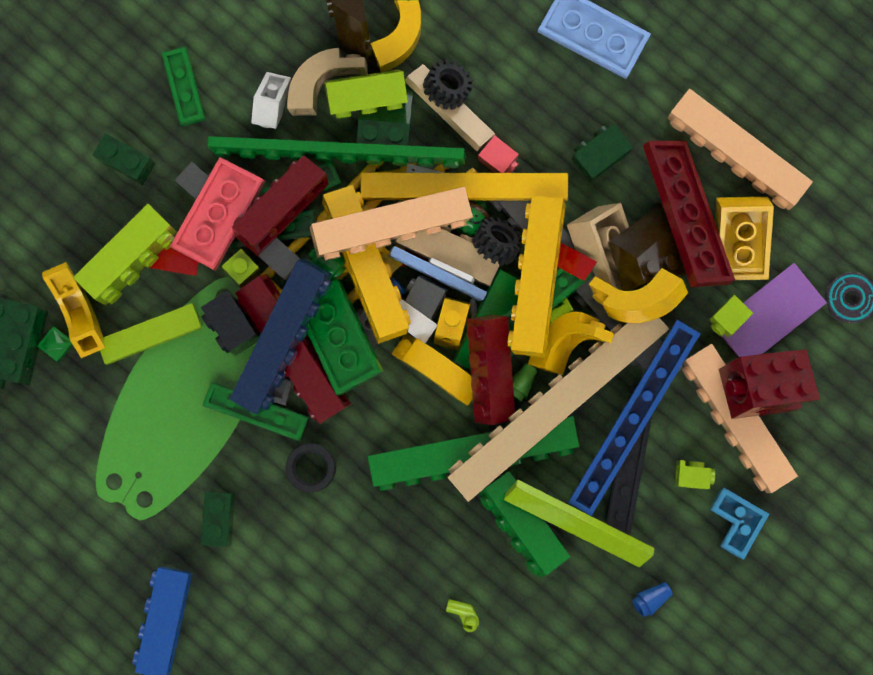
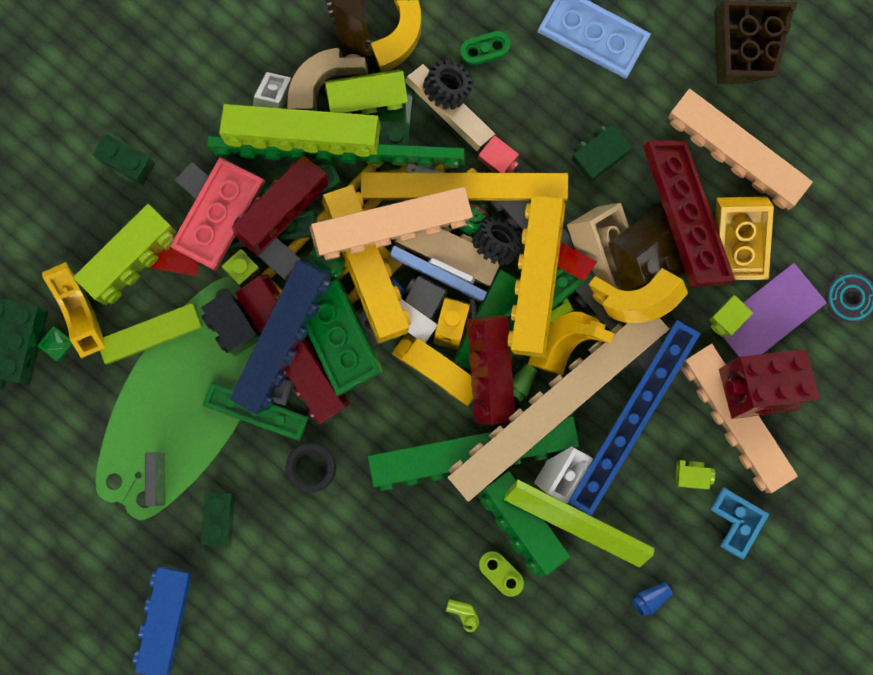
(154, 479): none -> dark grey tile
(183, 86): green tile -> none
(300, 130): none -> lime brick
(484, 47): none -> green plate
(501, 574): none -> lime plate
(563, 473): none -> white slope
(626, 484): black tile -> none
(750, 39): none -> dark brown wedge

